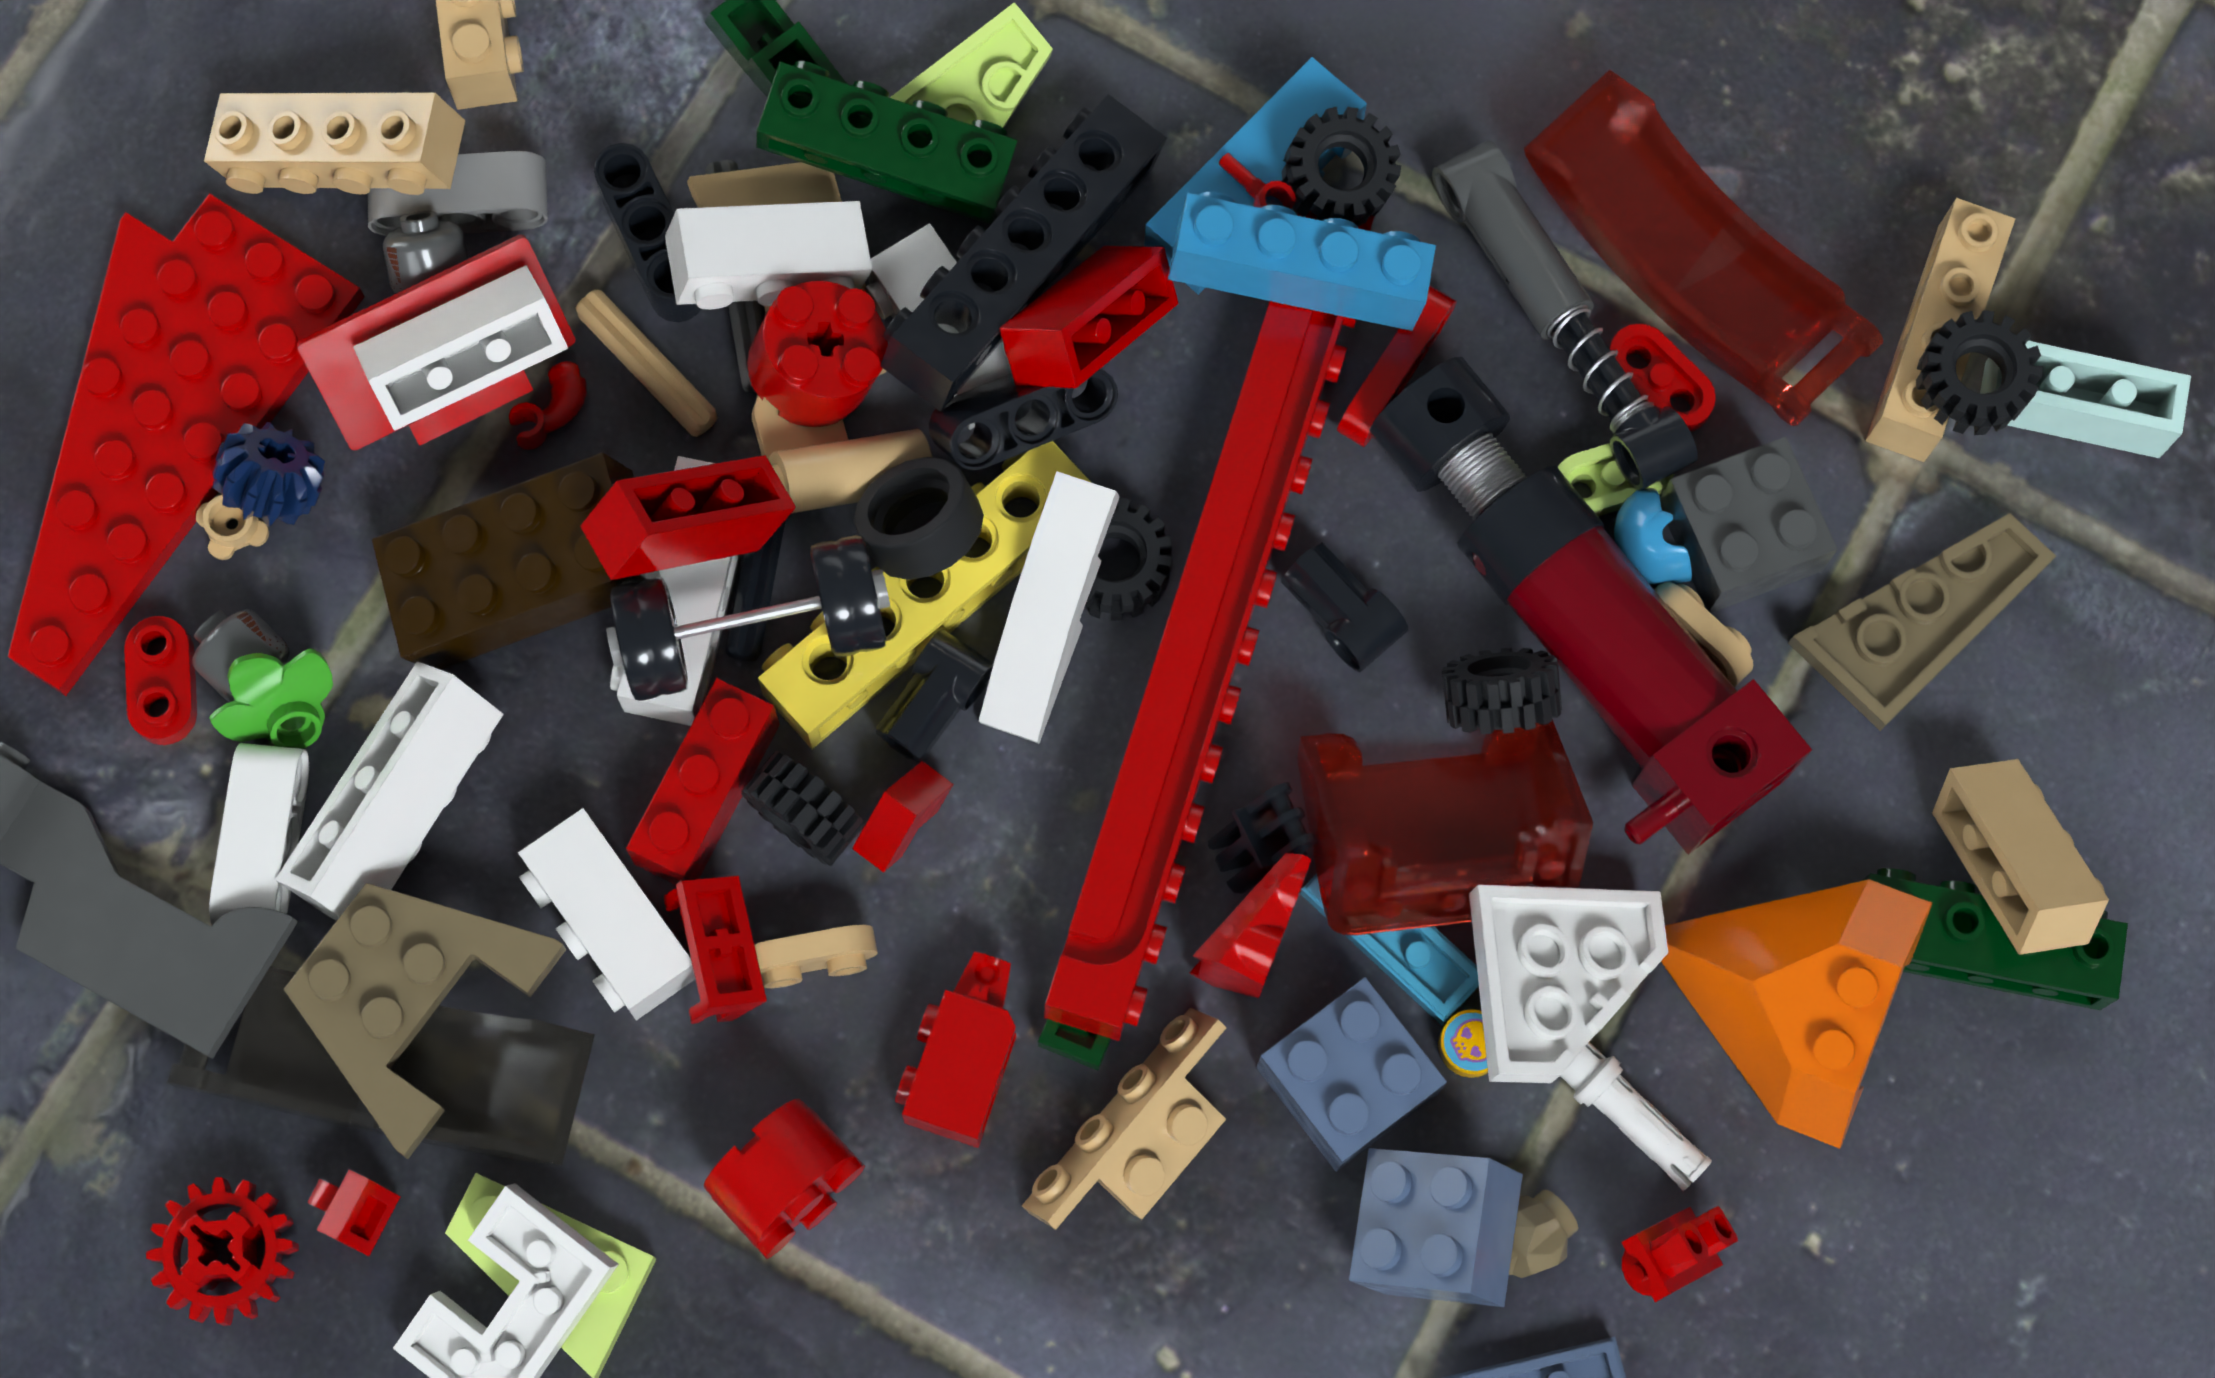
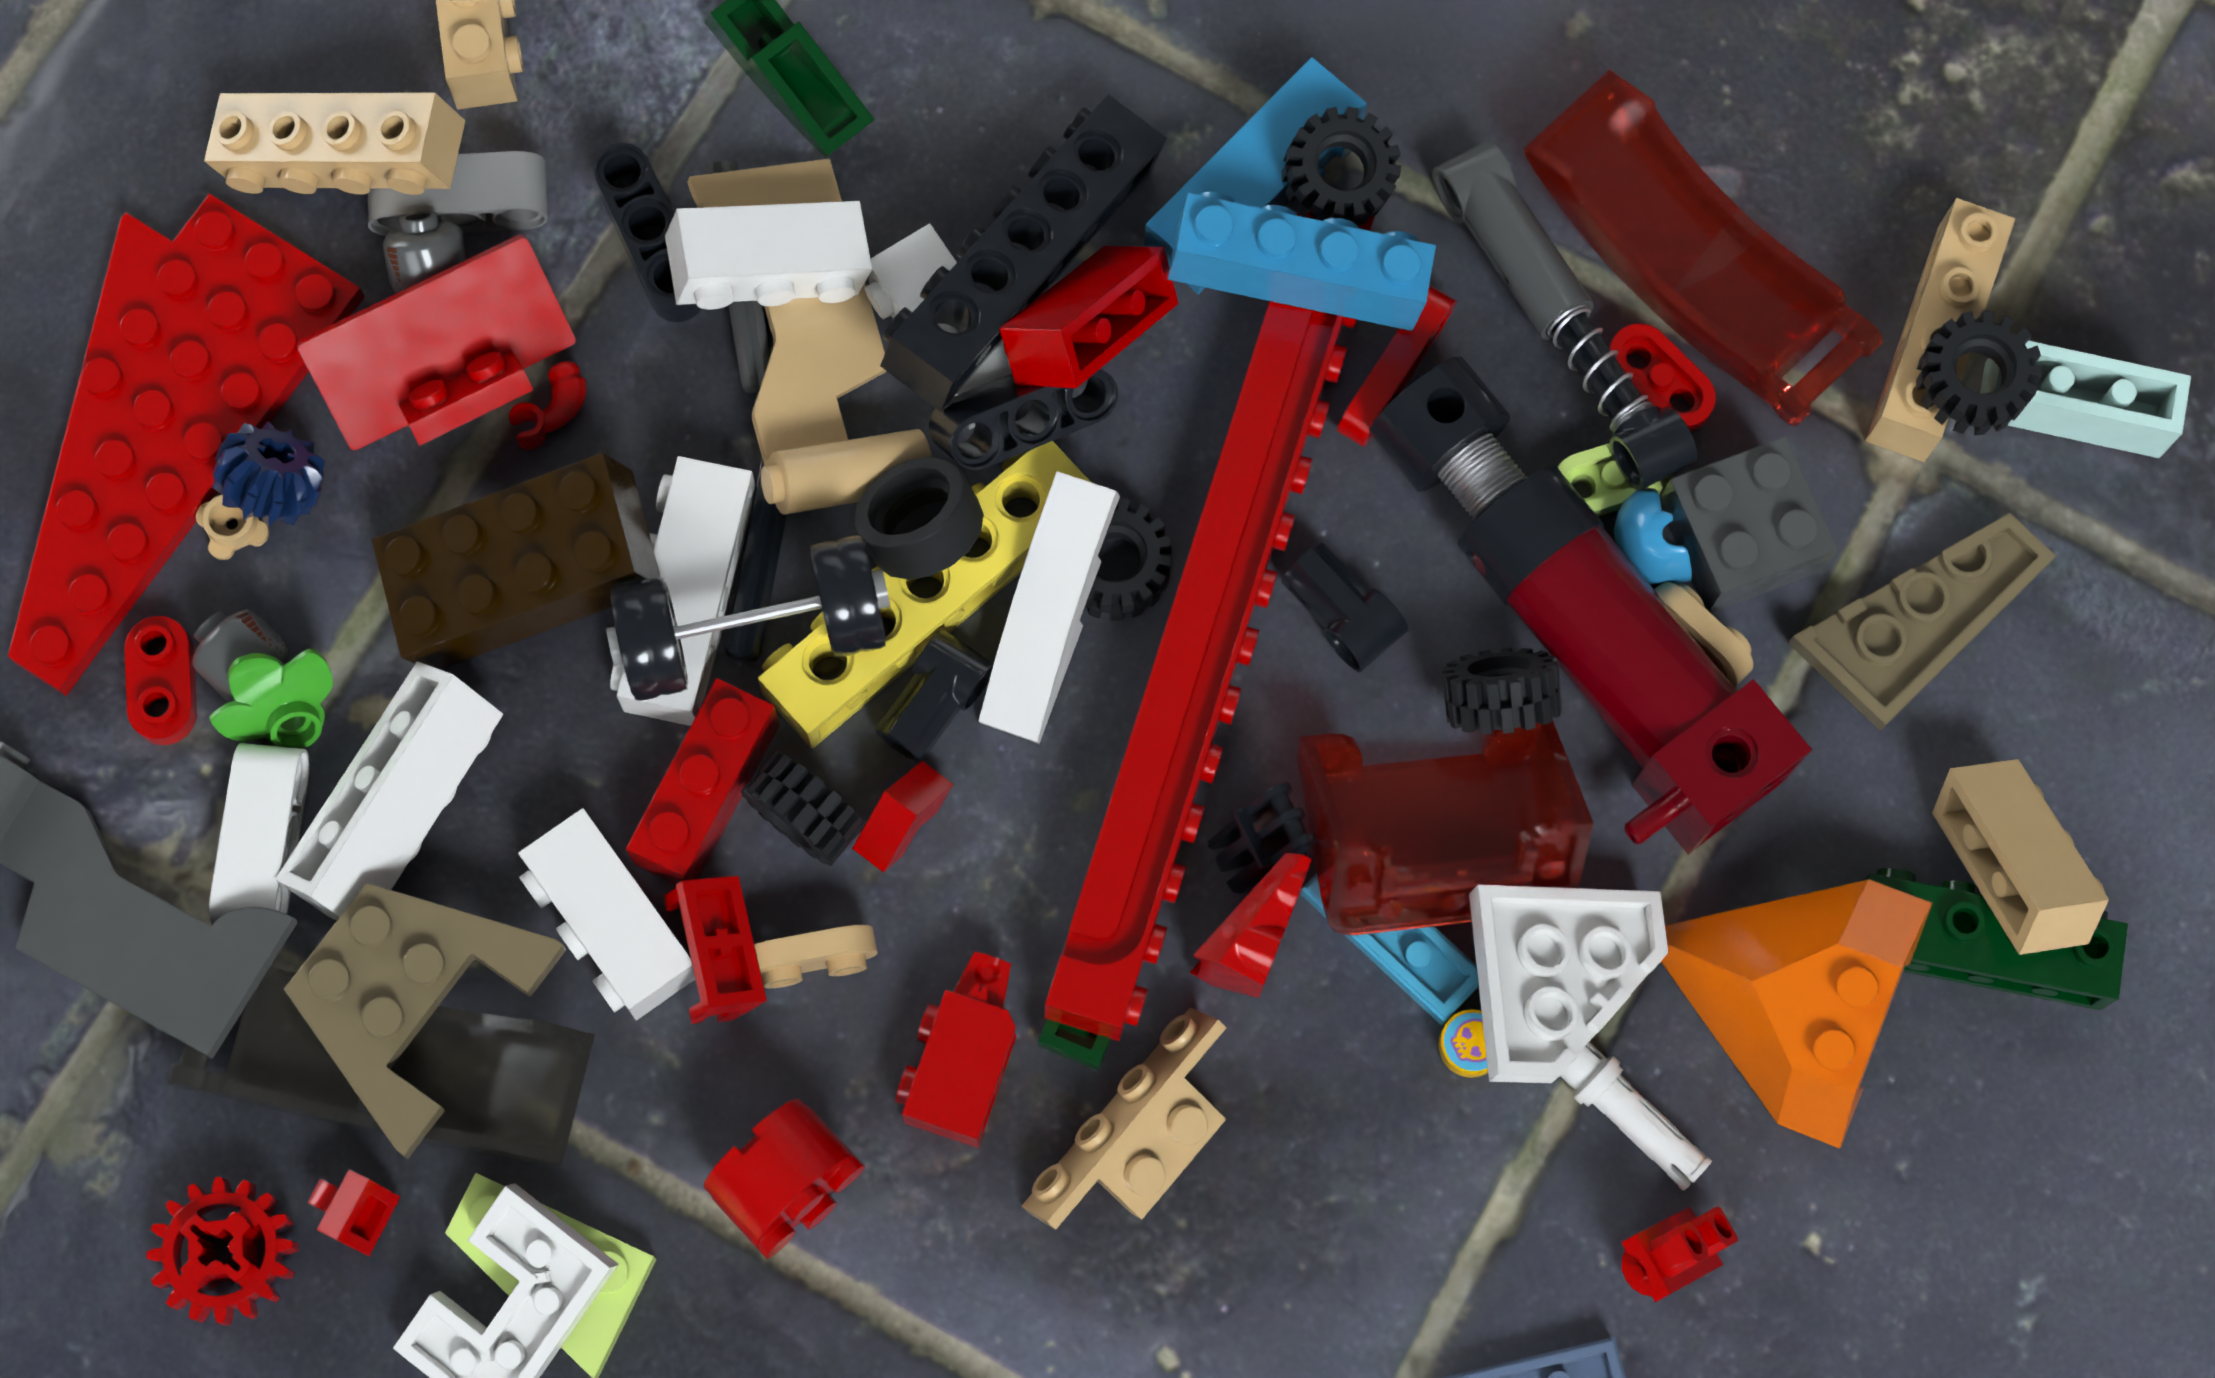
(460, 347): white brick -> none
(646, 362): tan axle -> none
(687, 516): red brick -> none
(817, 352): red brick -> none
(885, 141): dark green brick -> none
(985, 72): yellowish green wing -> none
(1255, 186): red hand -> none
(1350, 1074): sand blue brick -> none
(1436, 1226): sand blue brick -> none
(1541, 1234): dark tan rock -> none

